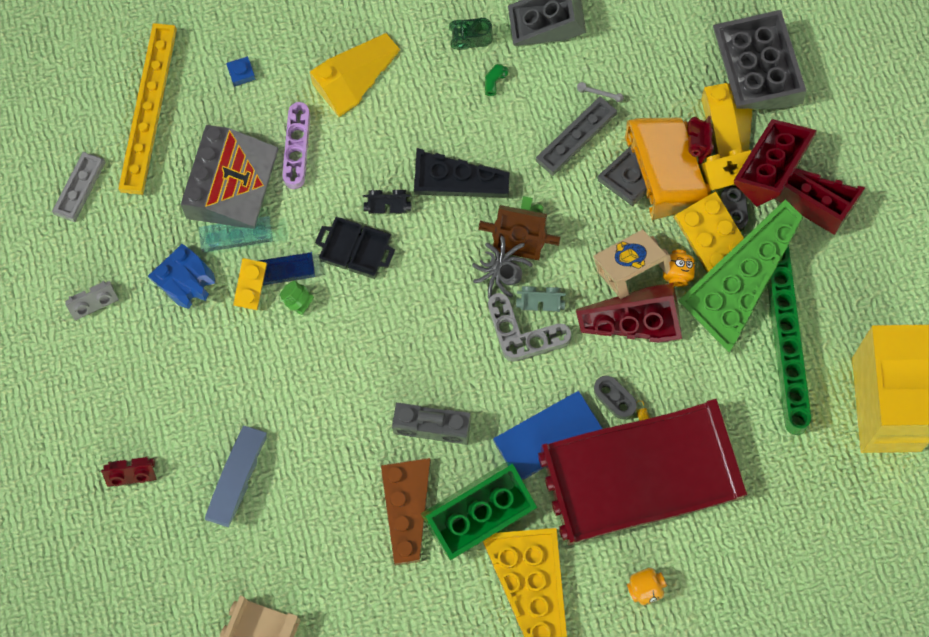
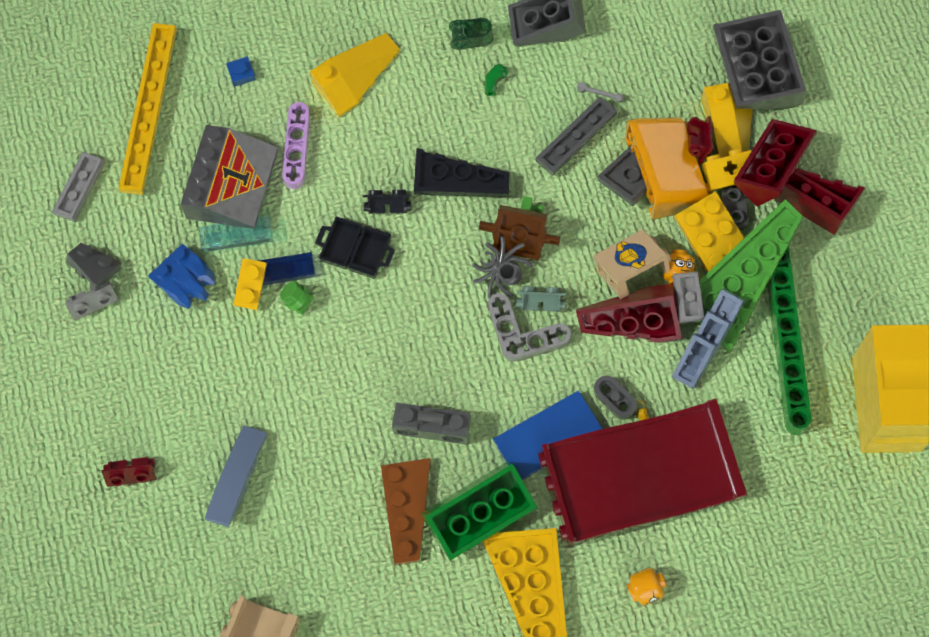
(93, 265): none -> dark grey wing
(688, 297): none -> light grey plate
(708, 338): none -> sand blue slope

